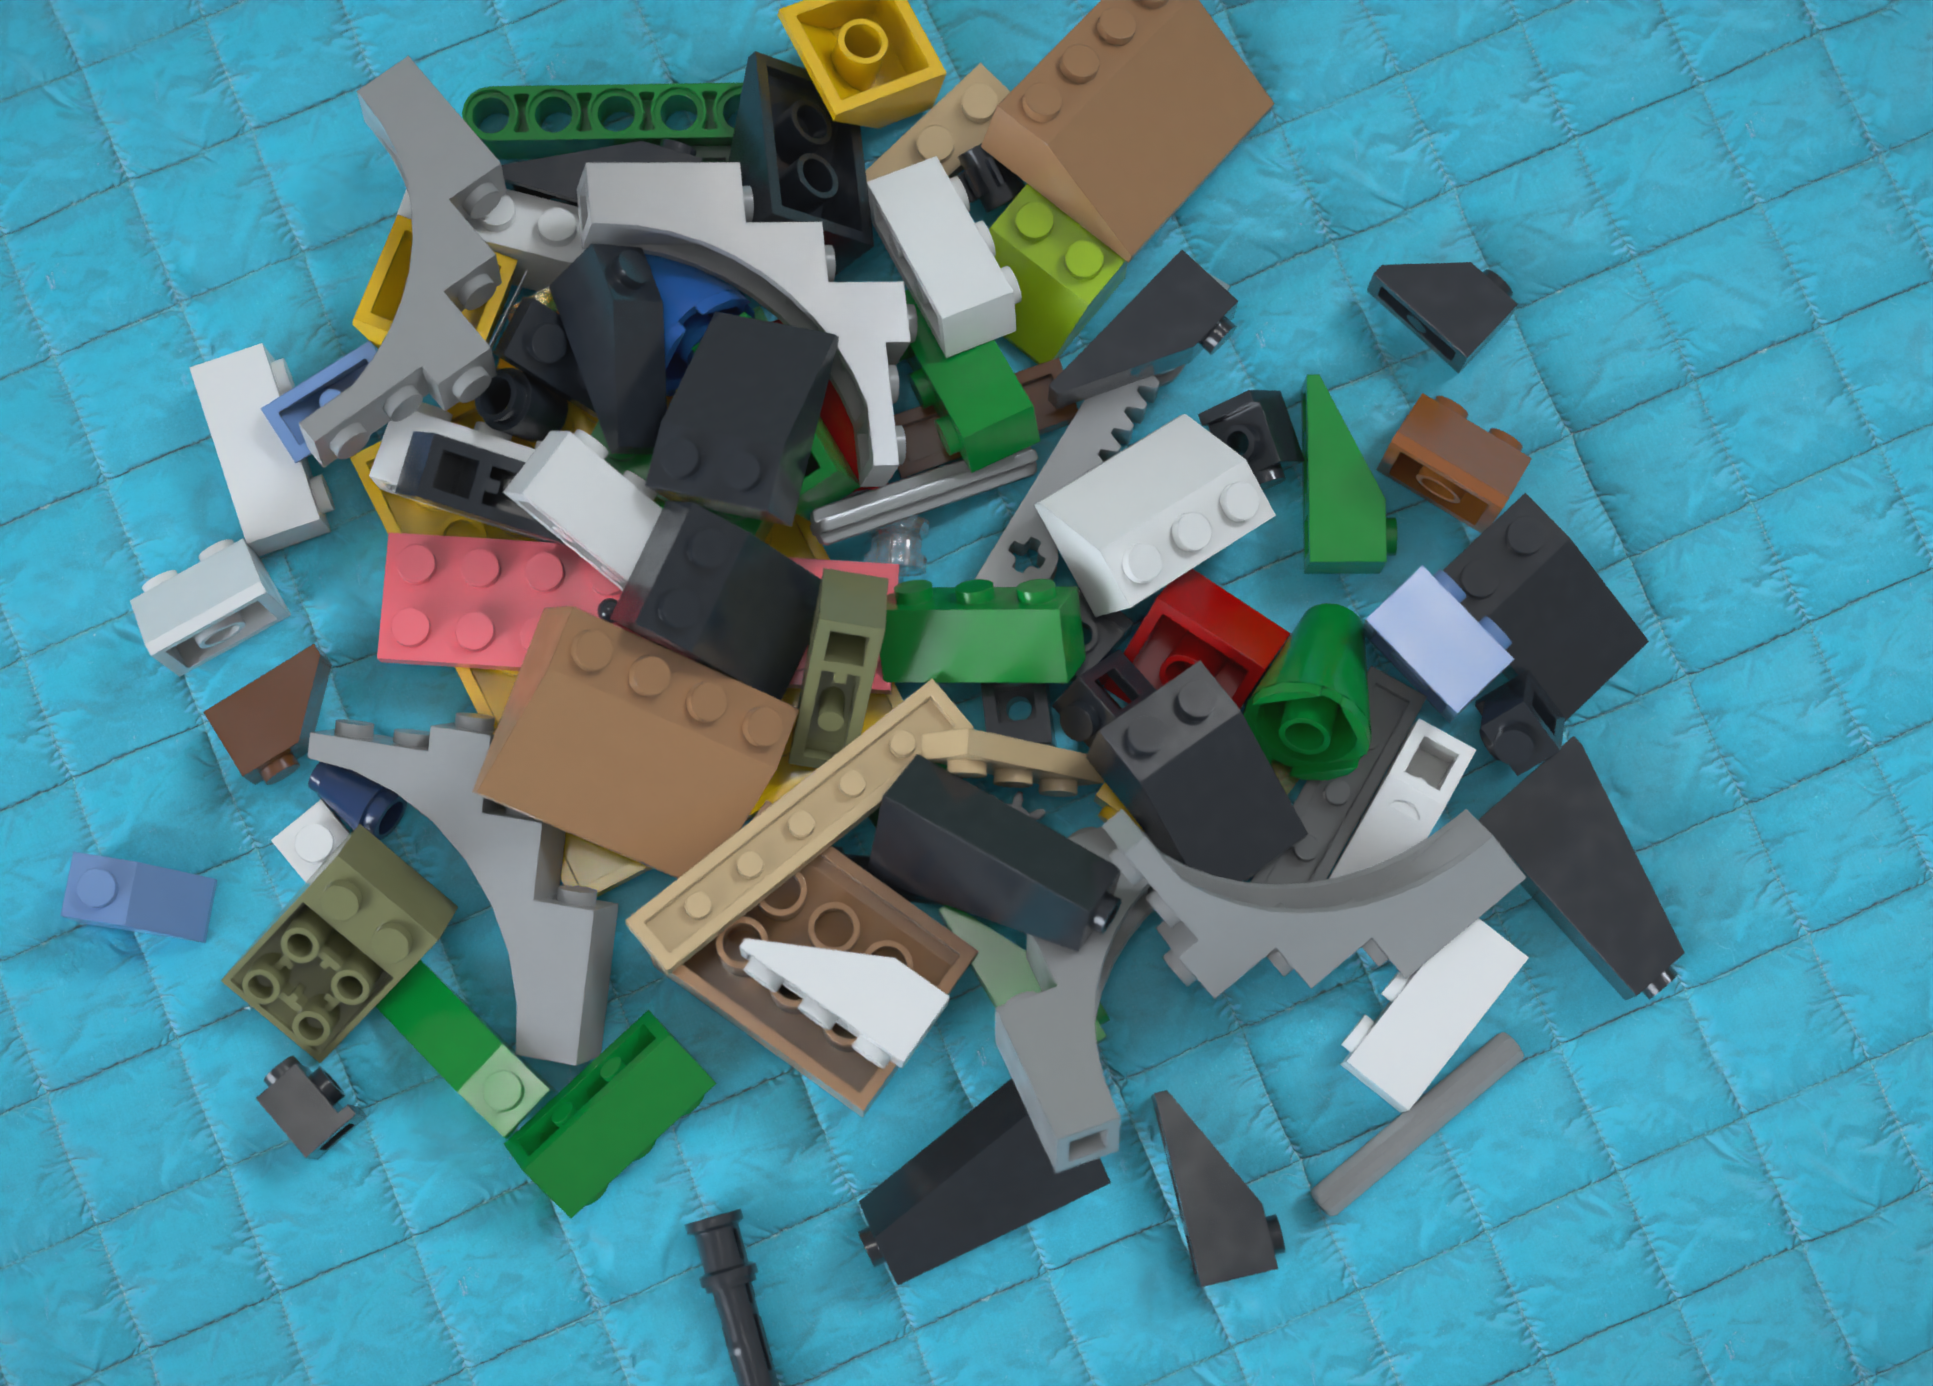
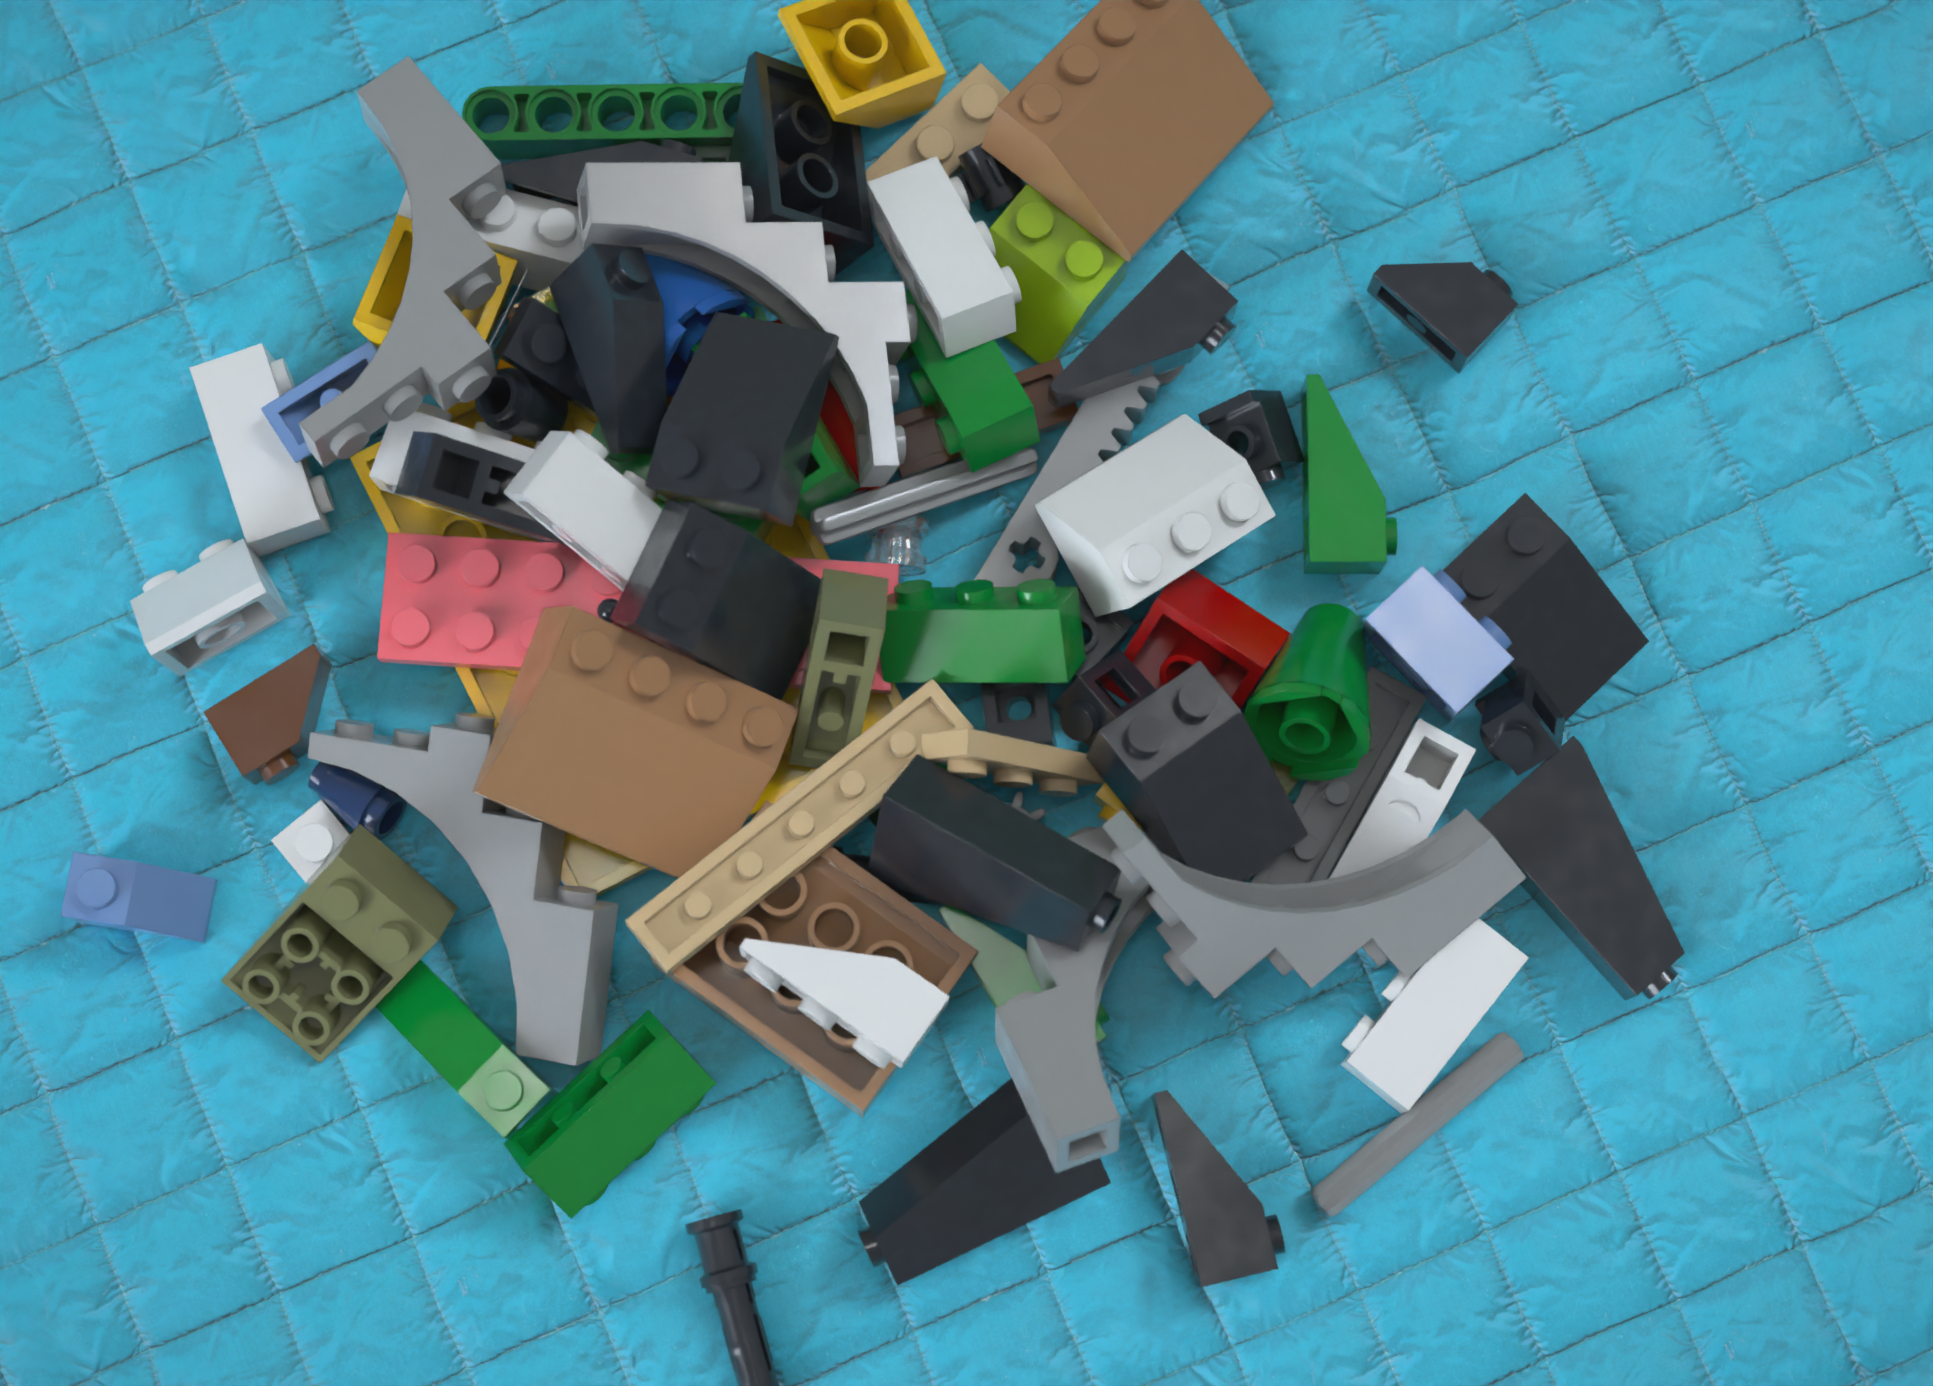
(308, 1107): black brick -> none
(1454, 461): dark orange slope -> none

